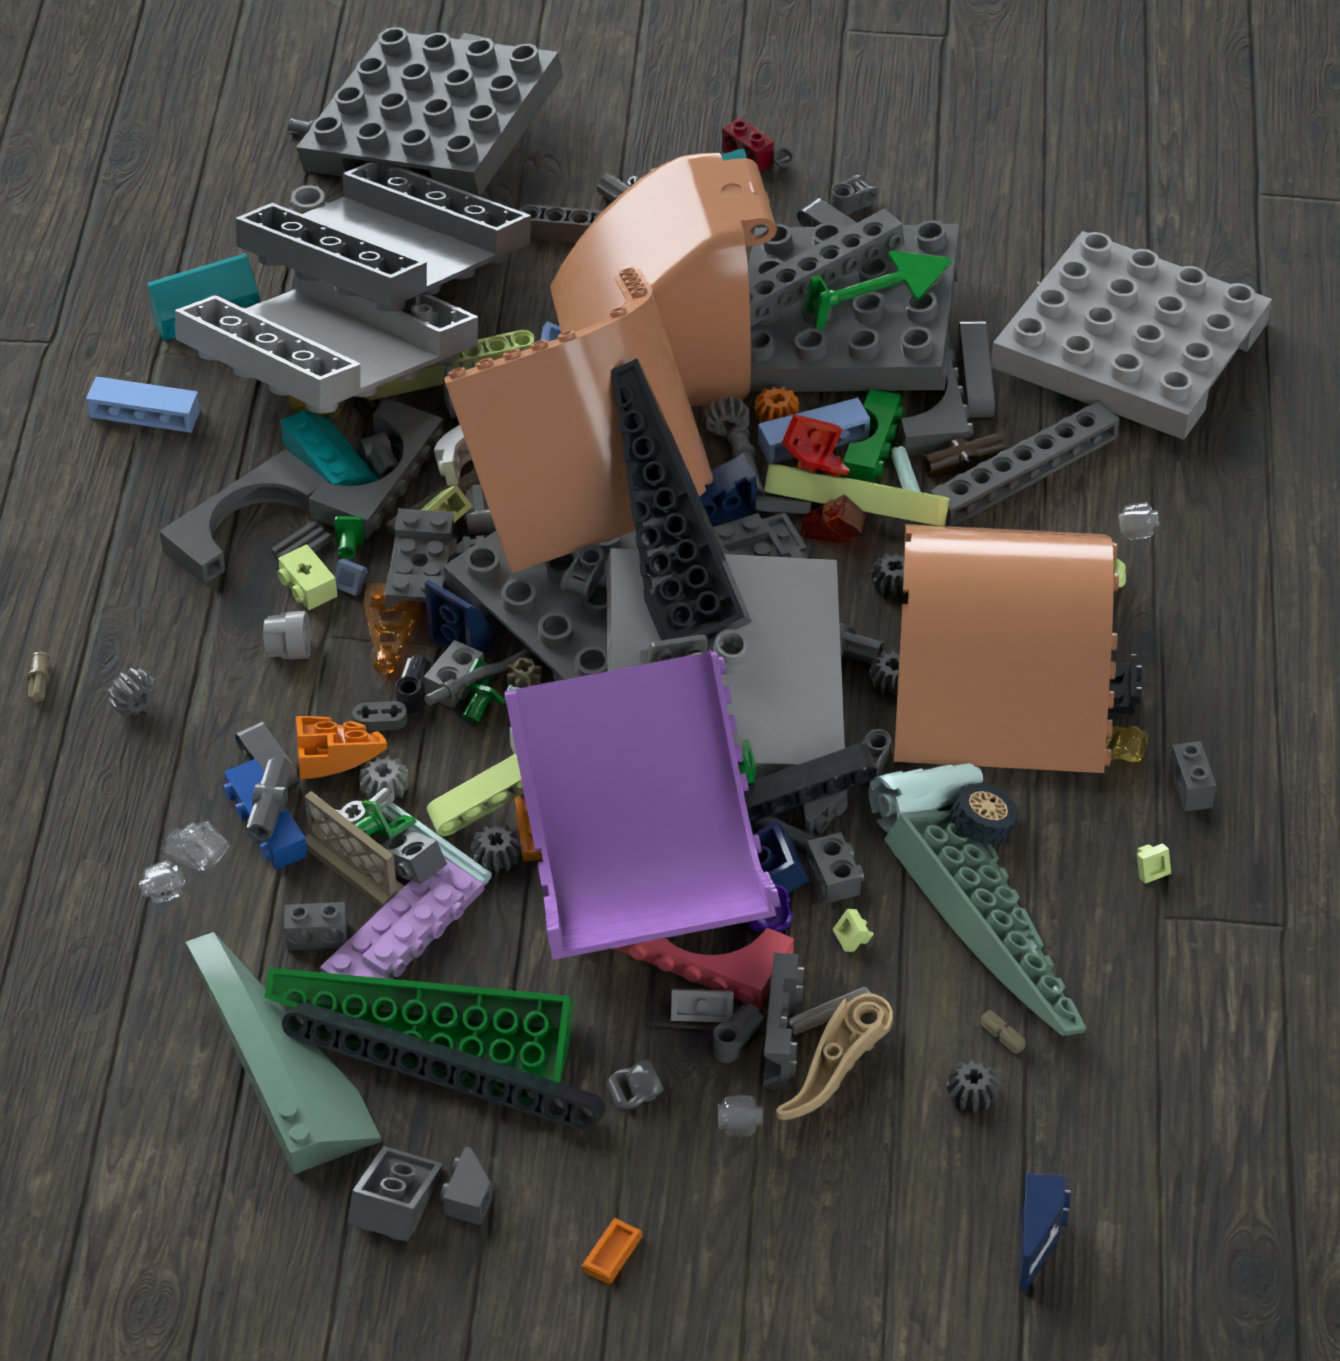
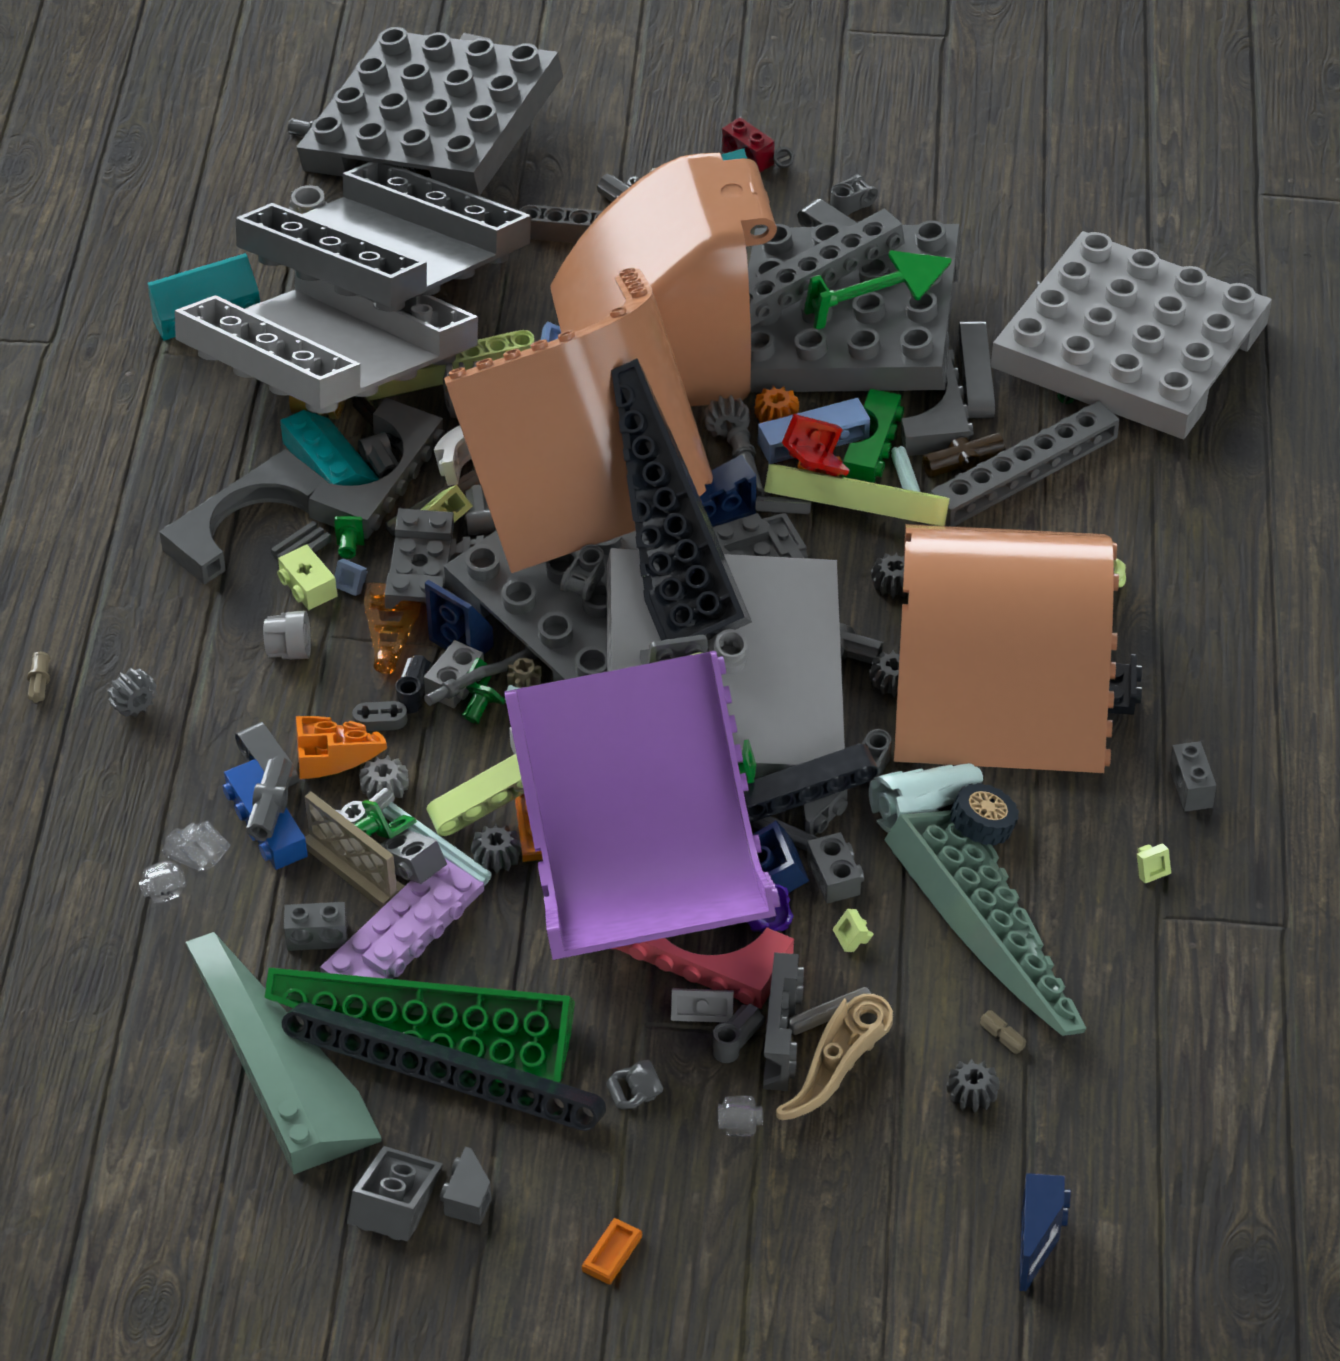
(143, 404): light blue brick -> none
(834, 522): clear red slope -> none
(1130, 744): clear yellow piece -> none
(1138, 521): clear head -> none

